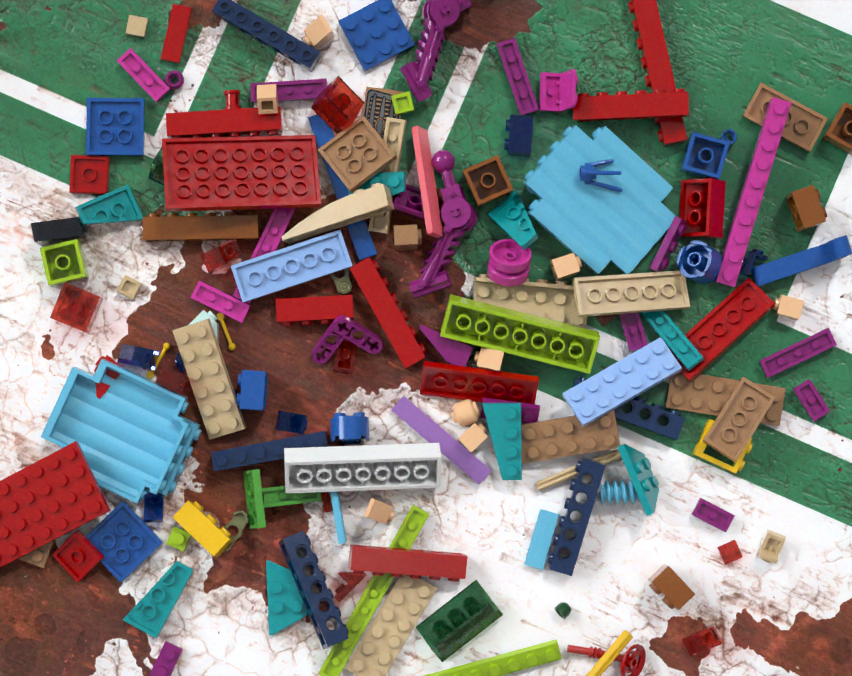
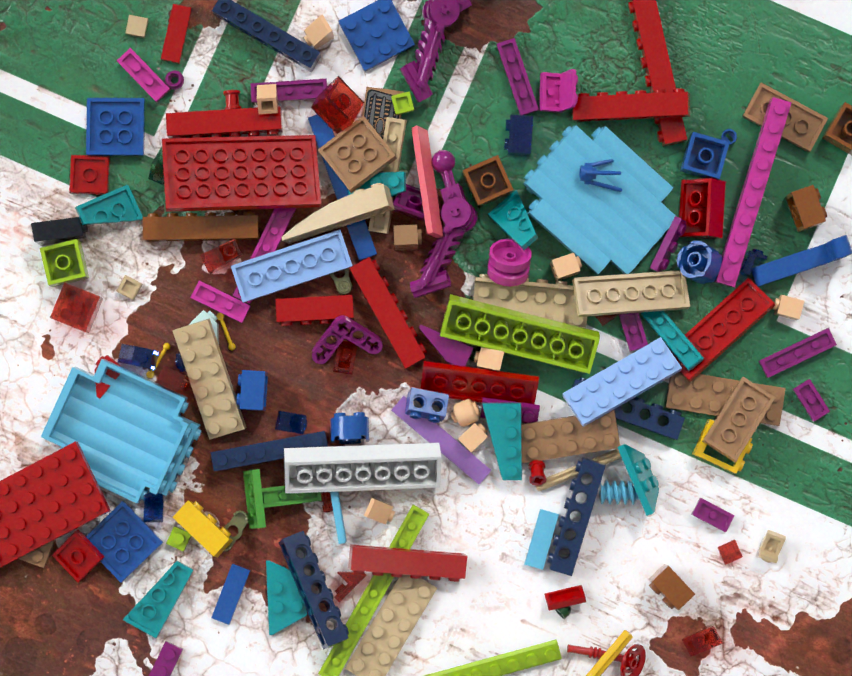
(230, 594): none -> blue tile
(426, 399): none -> brick
(459, 621): clear green slope -> none
(537, 472): none -> red bush
(565, 597): none -> red tile

